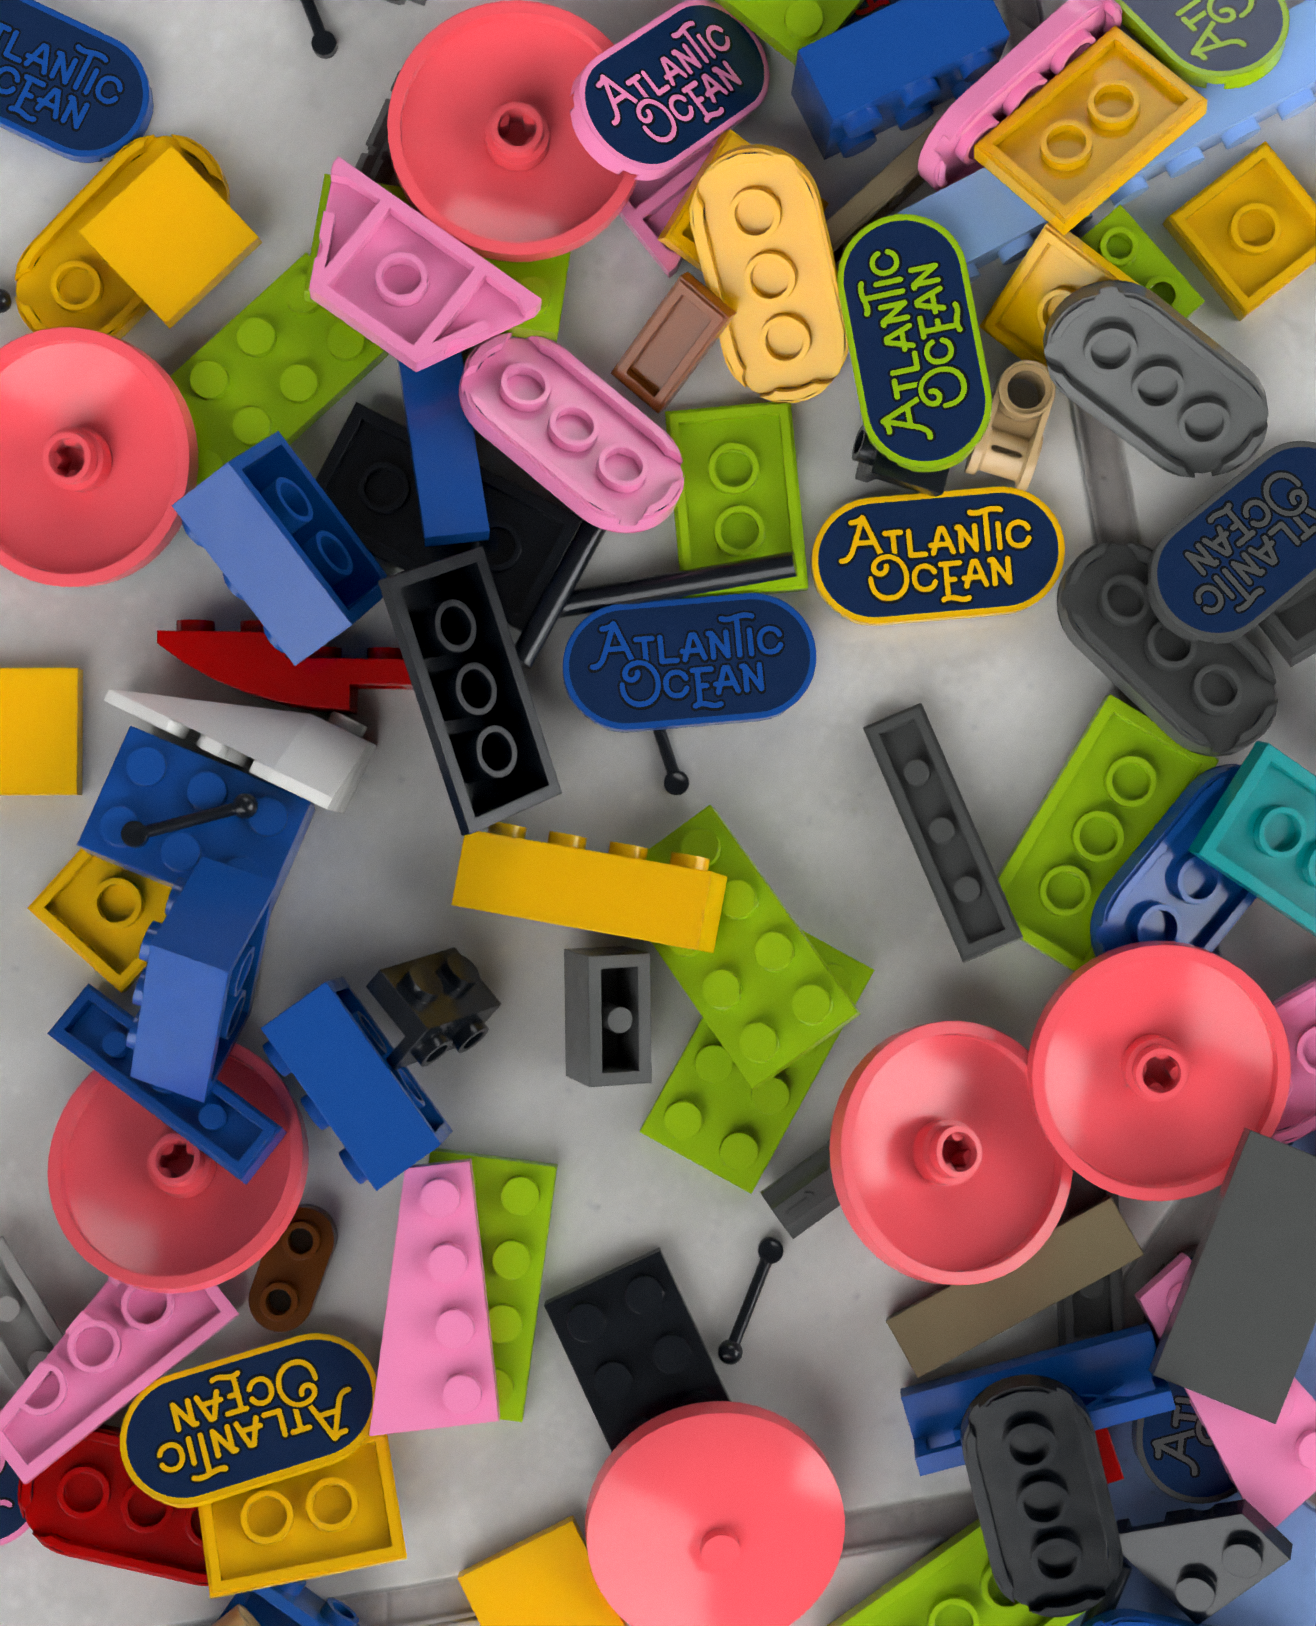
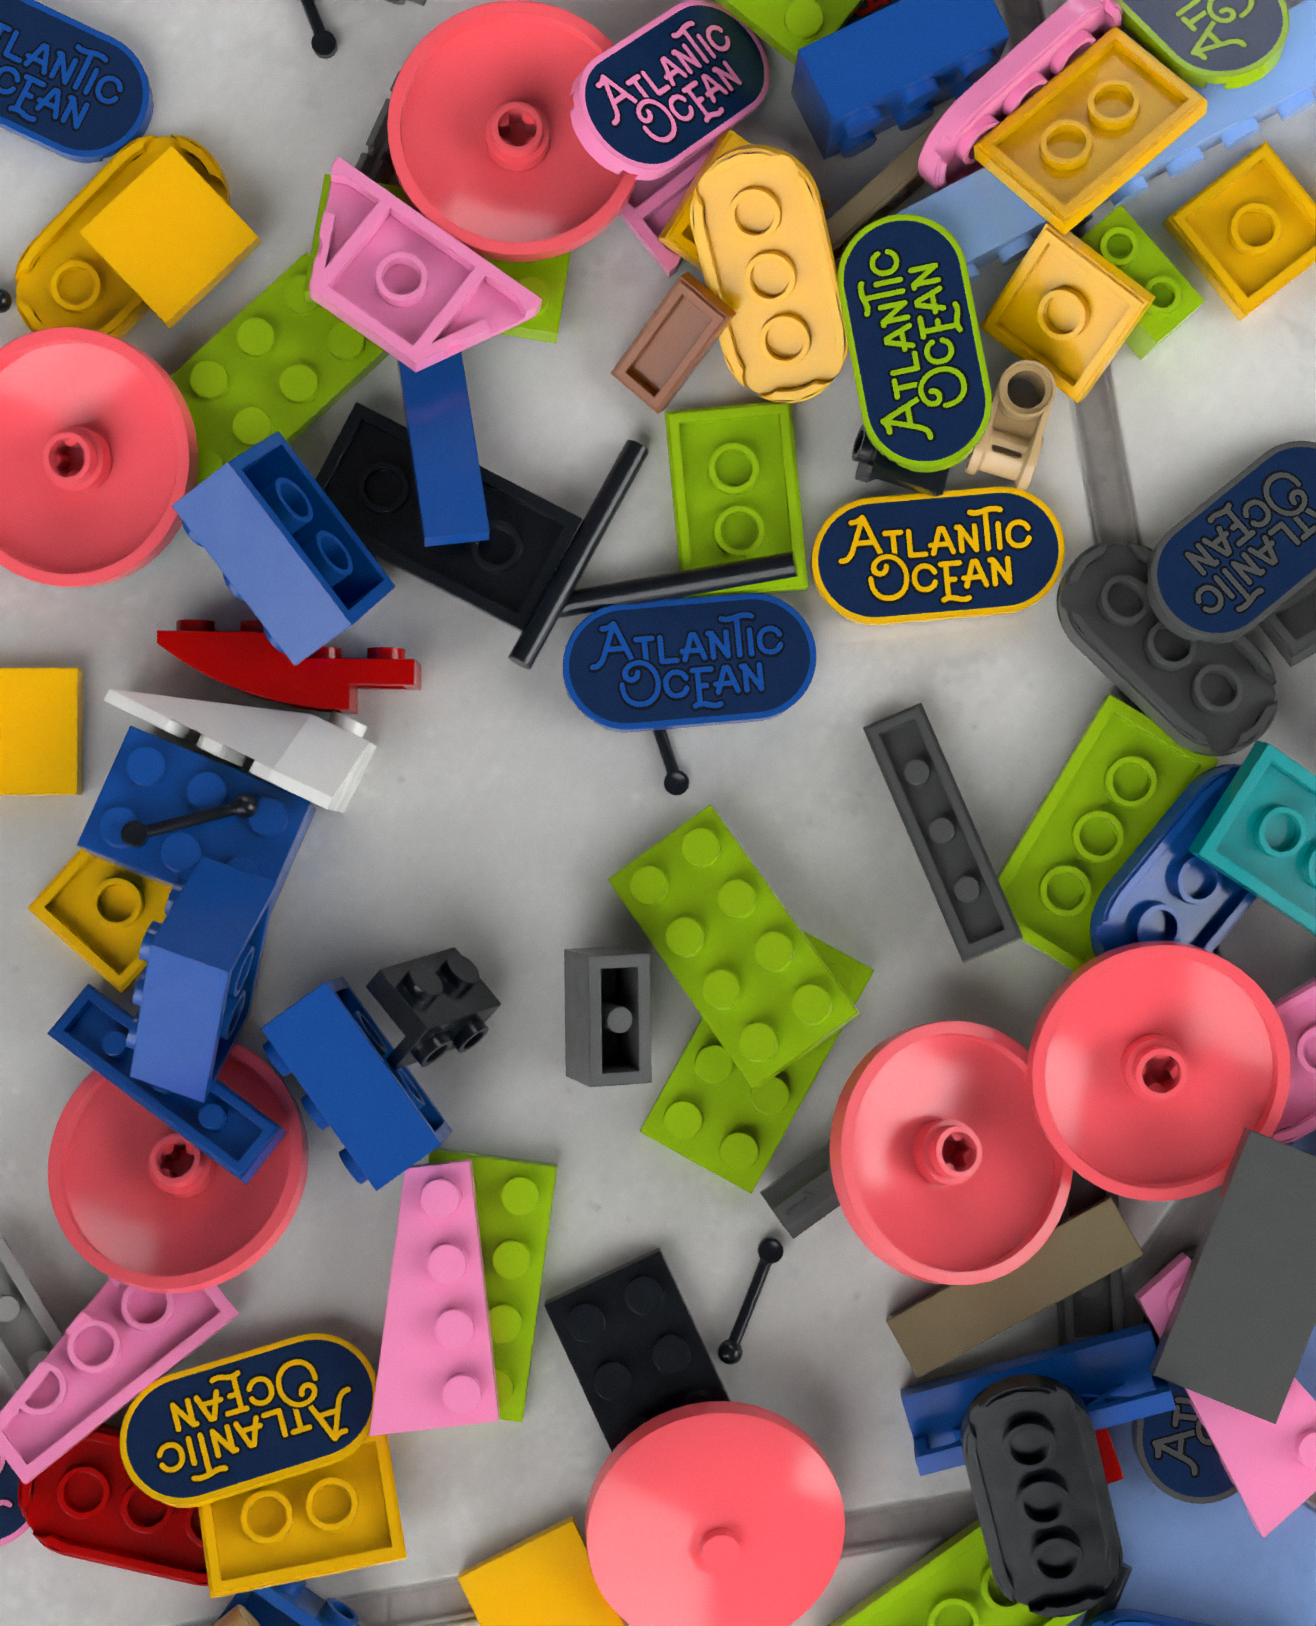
(294, 1271): reddish brown plate -> none
(470, 688): black slope -> none
(572, 432): bright pink tile -> none
(591, 889): yellow brick -> none
(1155, 379): dark grey tile -> none
(1205, 1555): wing -> none

